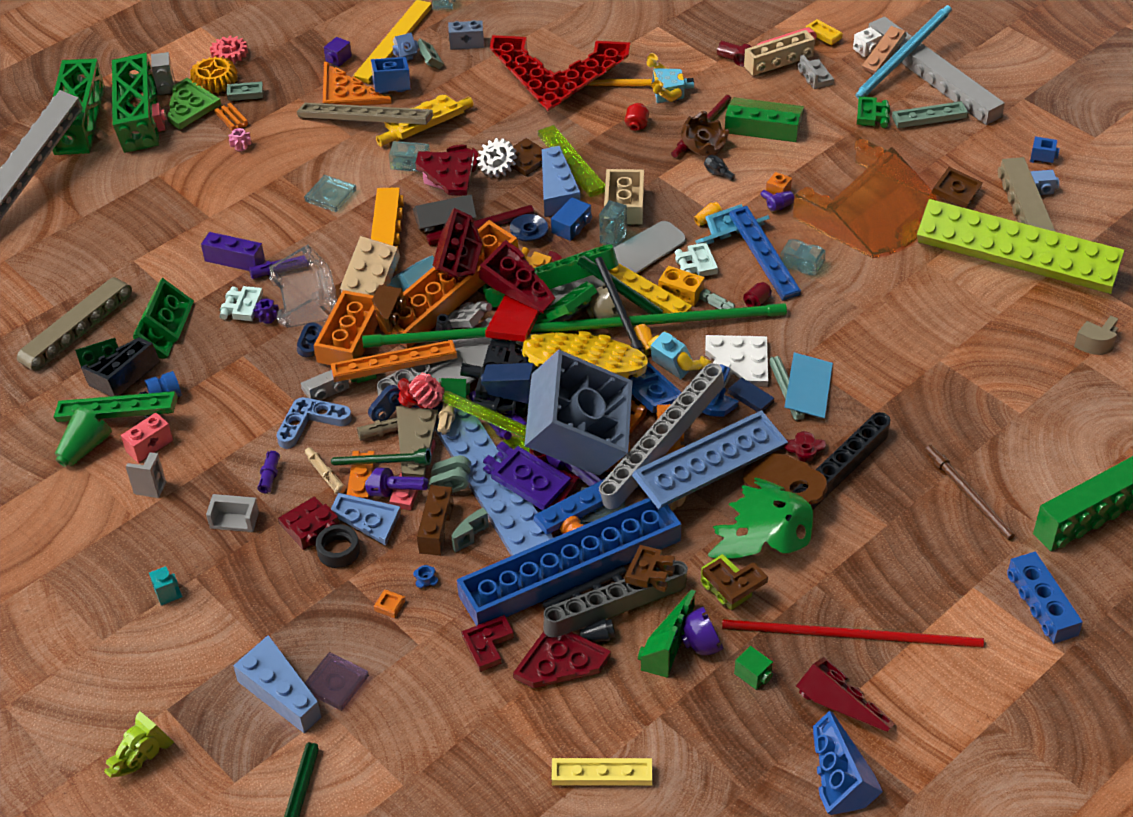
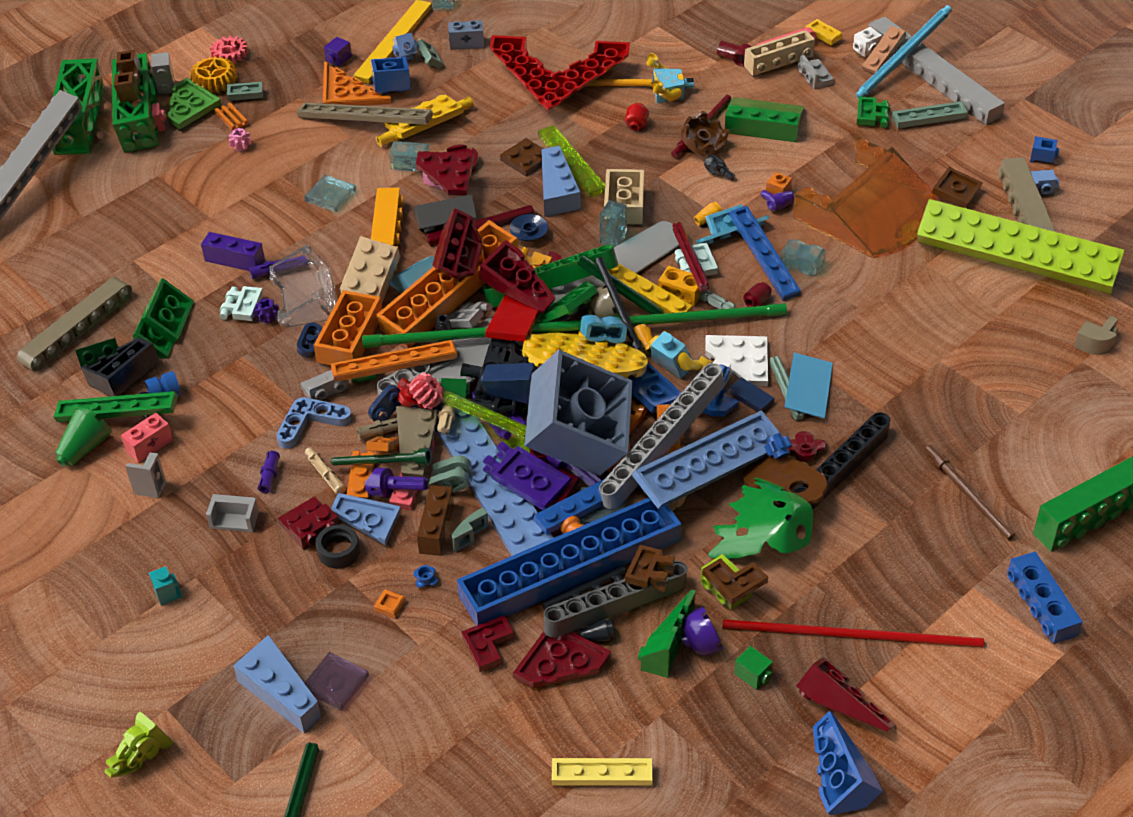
(128, 79): none -> reddish brown arch
(382, 445): none -> orange plate
(388, 304): reddish brown slope -> none
(496, 158): white gear -> none
(571, 219): blue brick -> none
(601, 329): none -> dark azure brick
(691, 257): none -> dark red axle
(778, 446): none -> blue gear

